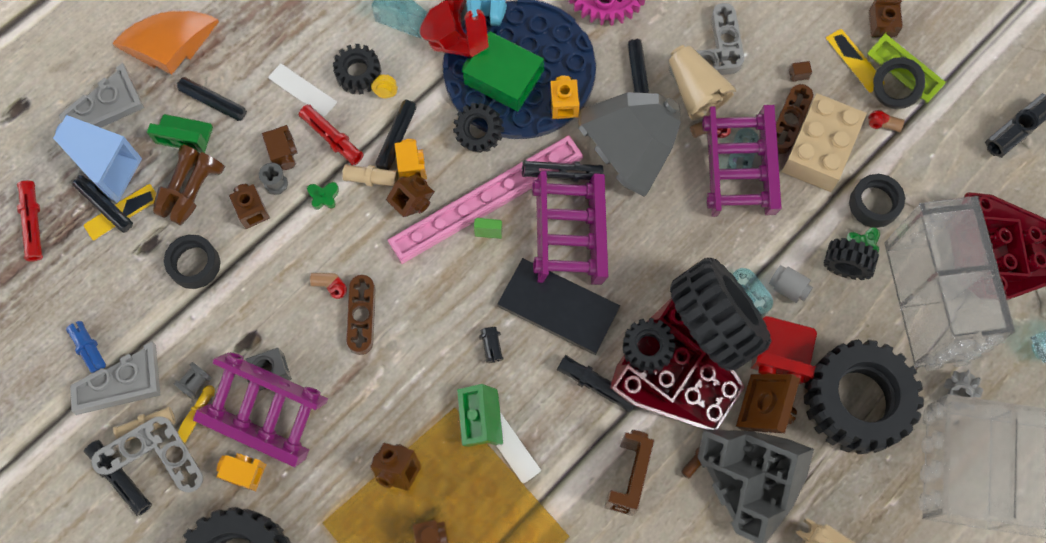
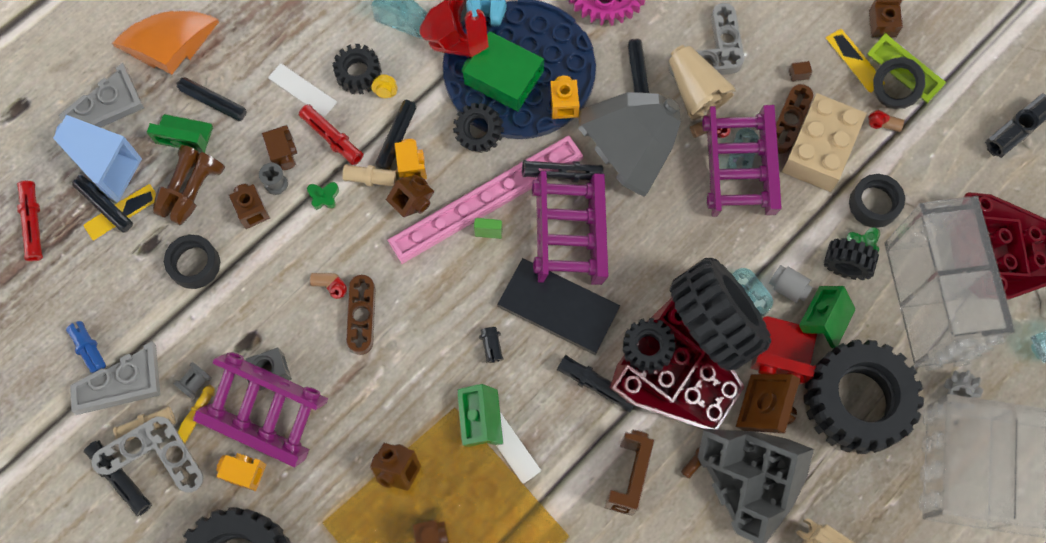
(829, 314): none -> green panel

